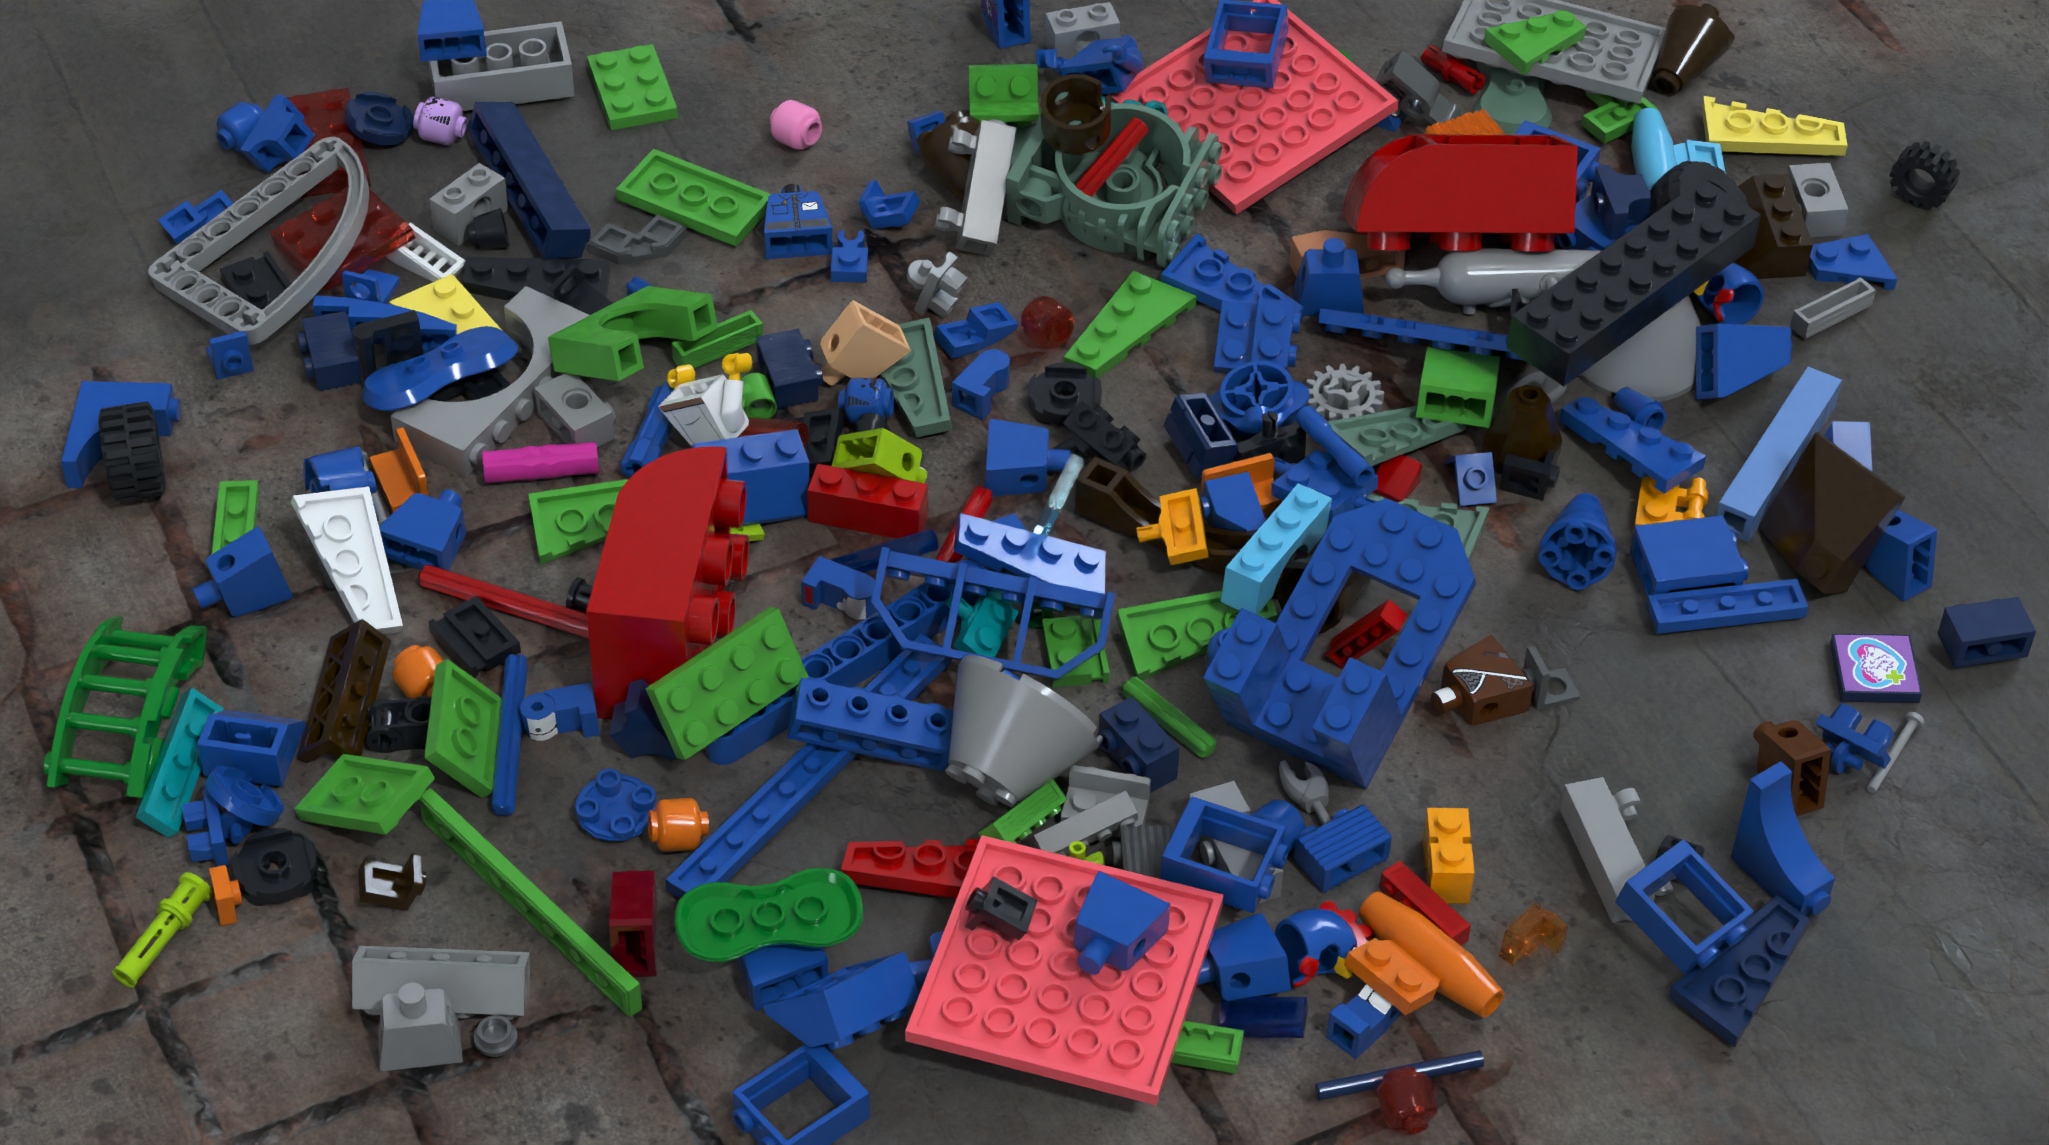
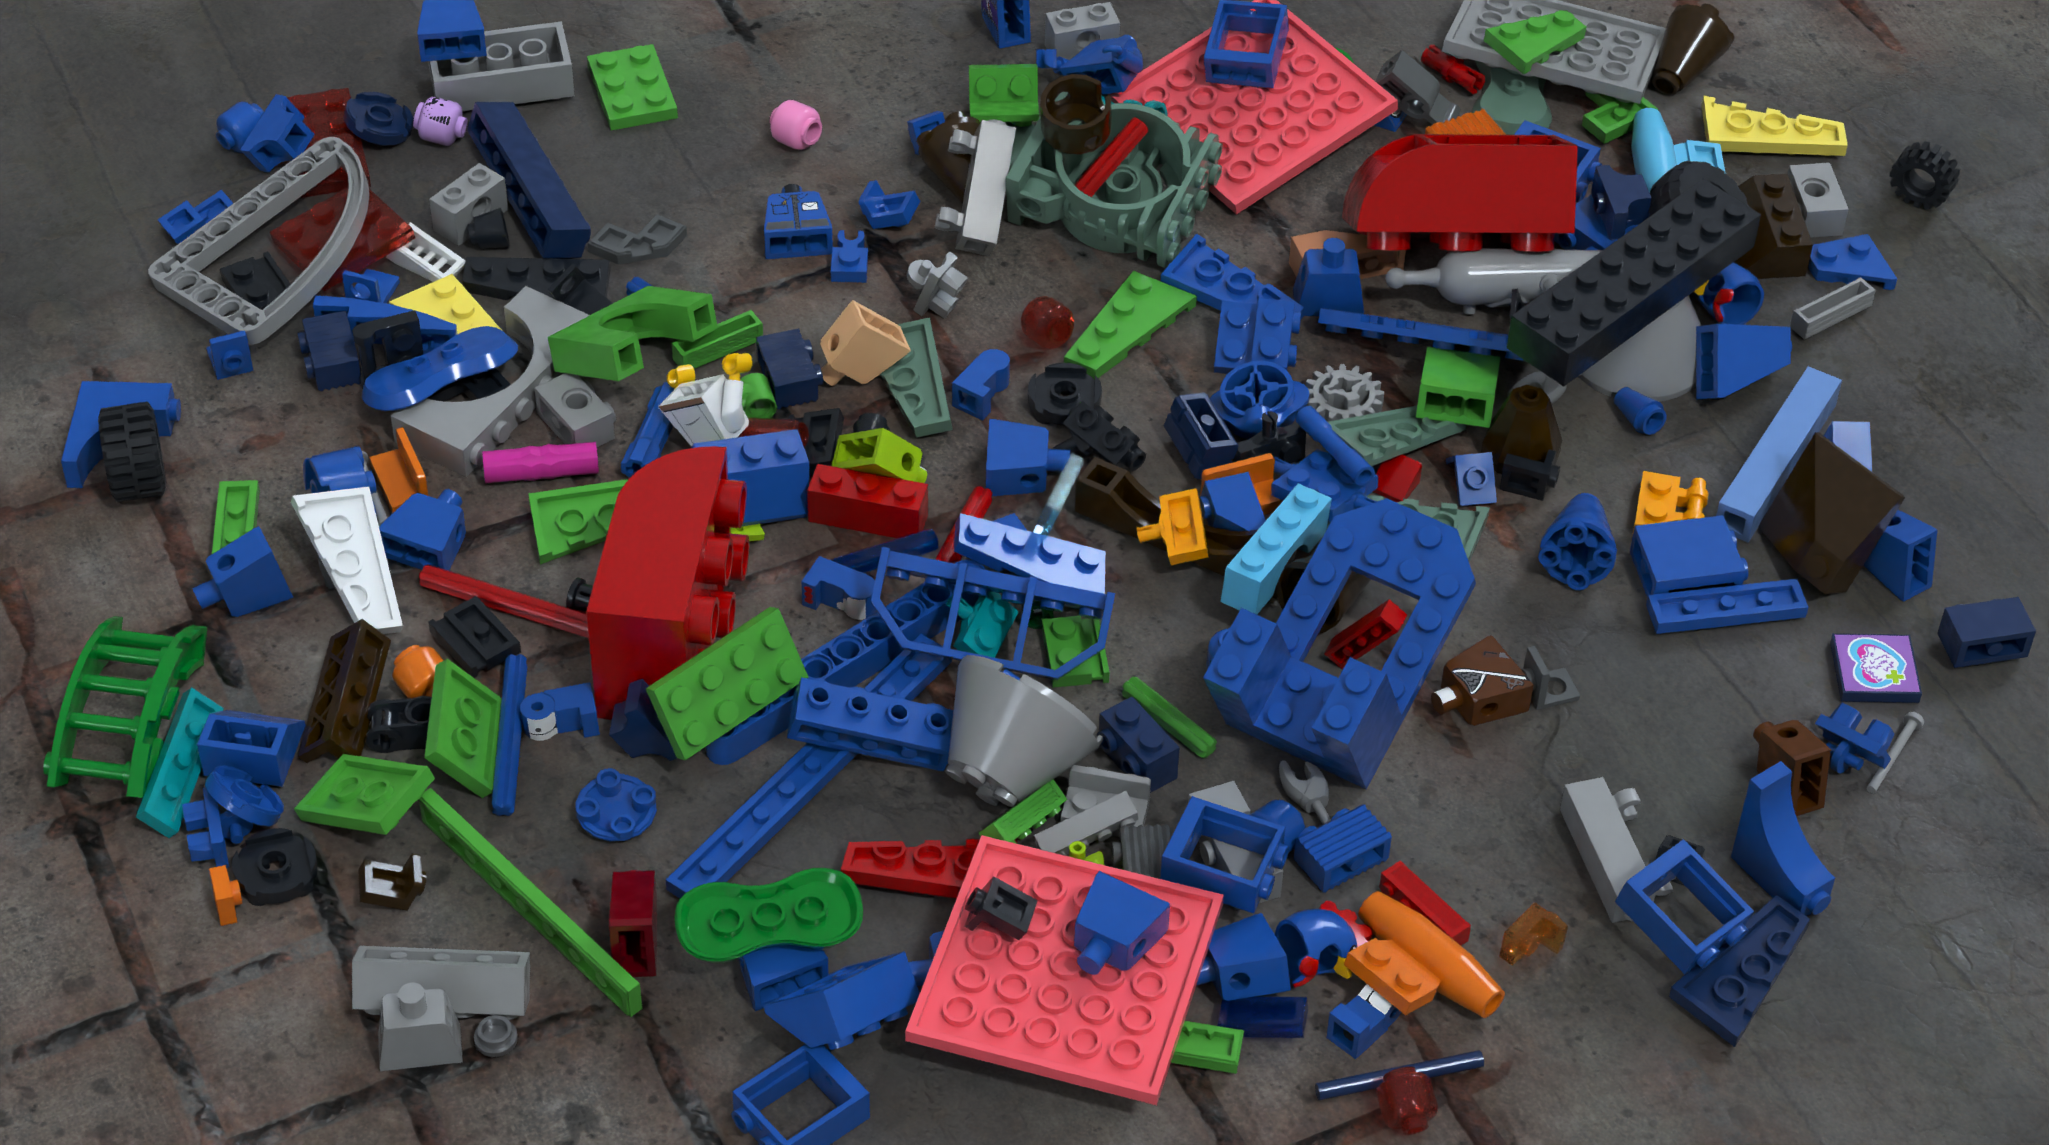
(175, 915): lime pin -> none
(677, 825): orange head -> none
(694, 197): bright green plate -> none
(866, 396): blue head -> none
(981, 329): blue slope -> none
(1175, 630): bright green wing -> none
(1448, 854): light orange piece -> none
(1642, 446): blue wing -> none

